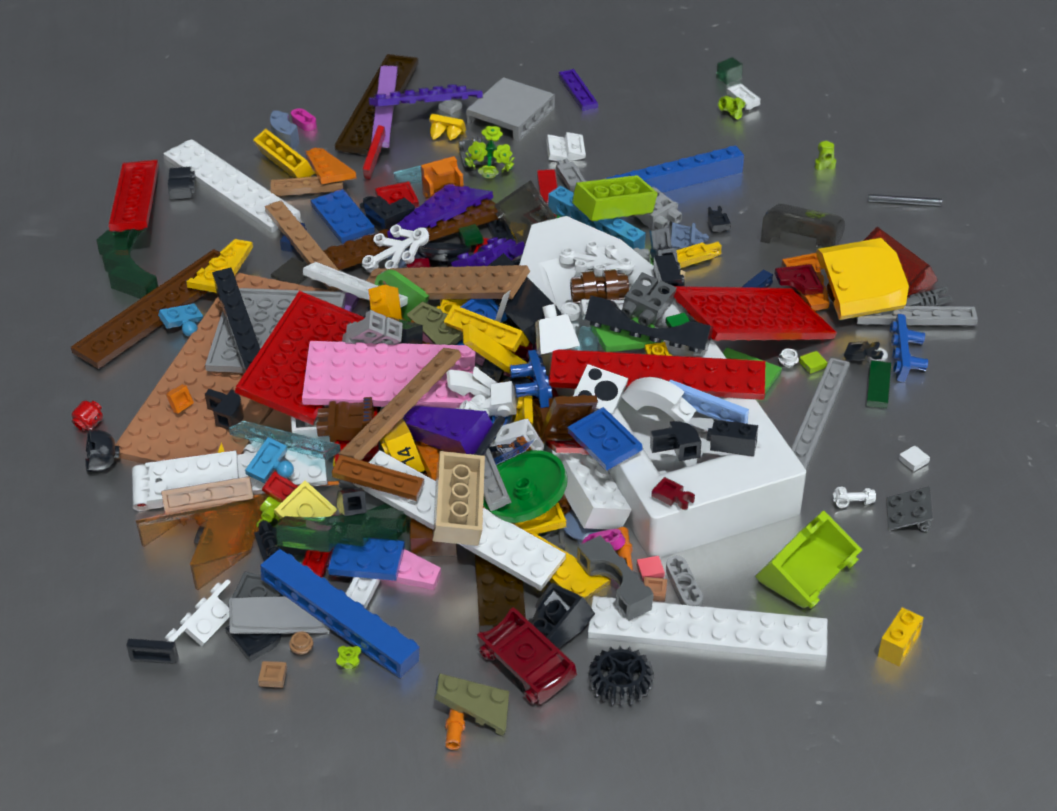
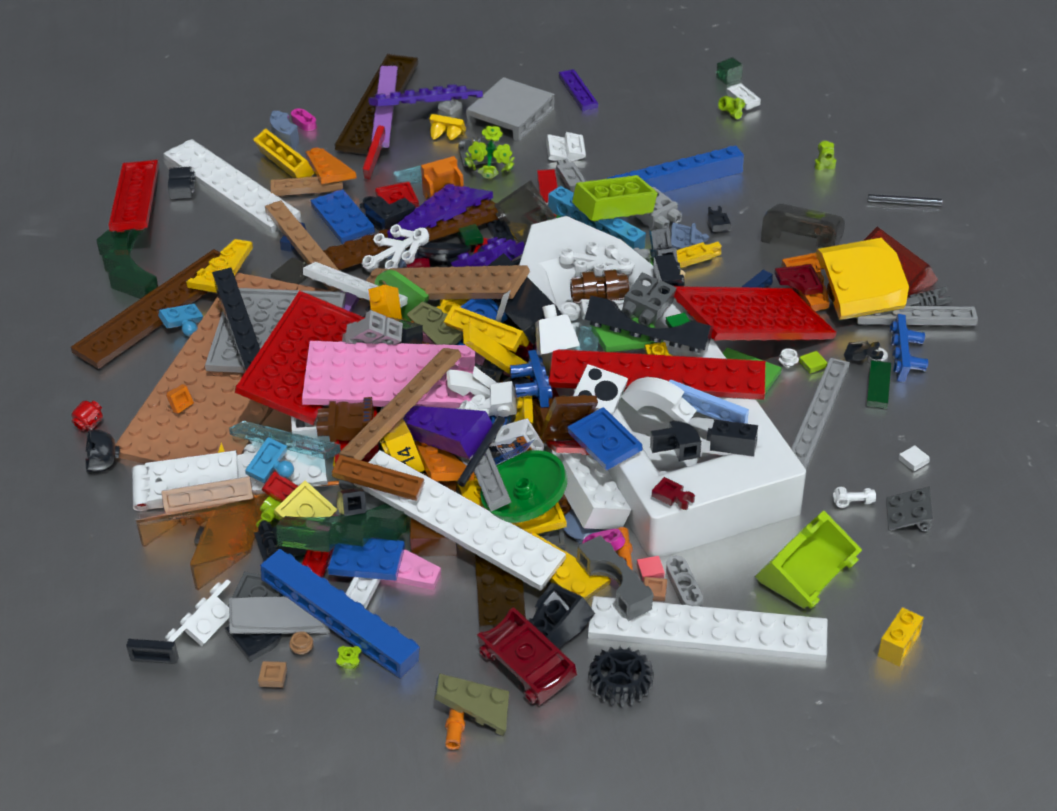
(226, 407): black brick -> none
(459, 498): tan brick -> none

